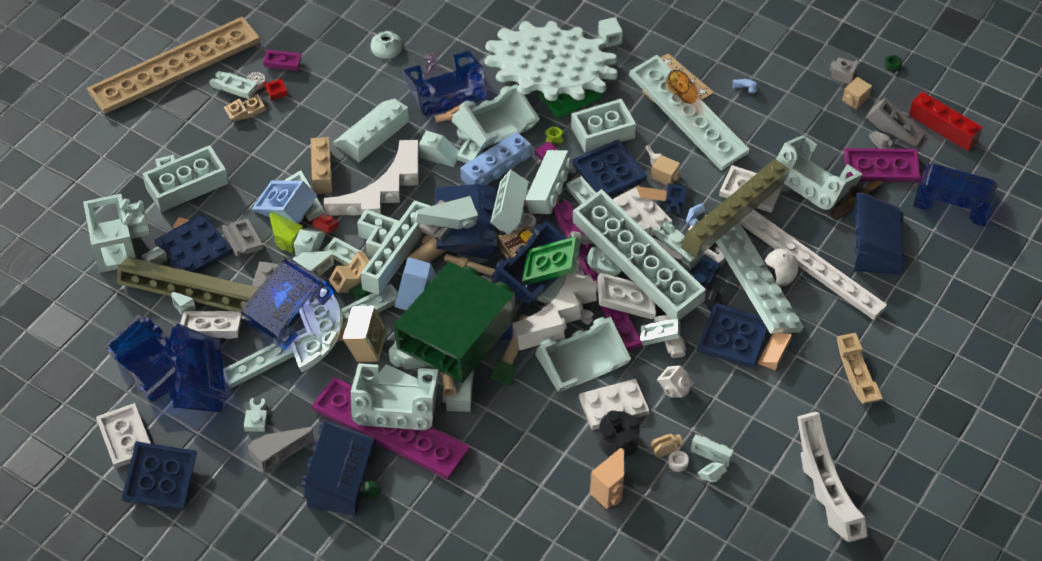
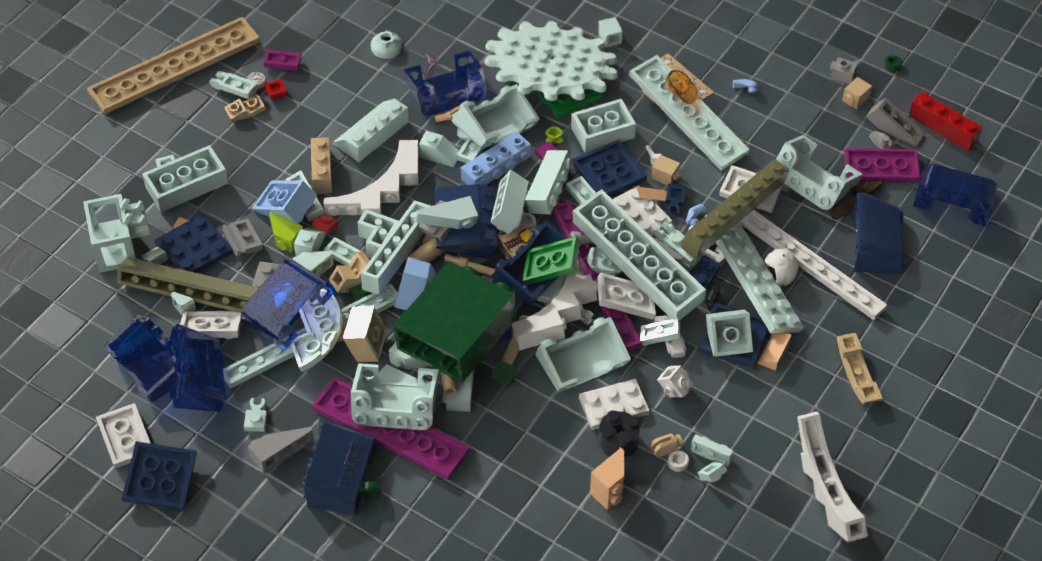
(729, 332): none -> light aqua slope

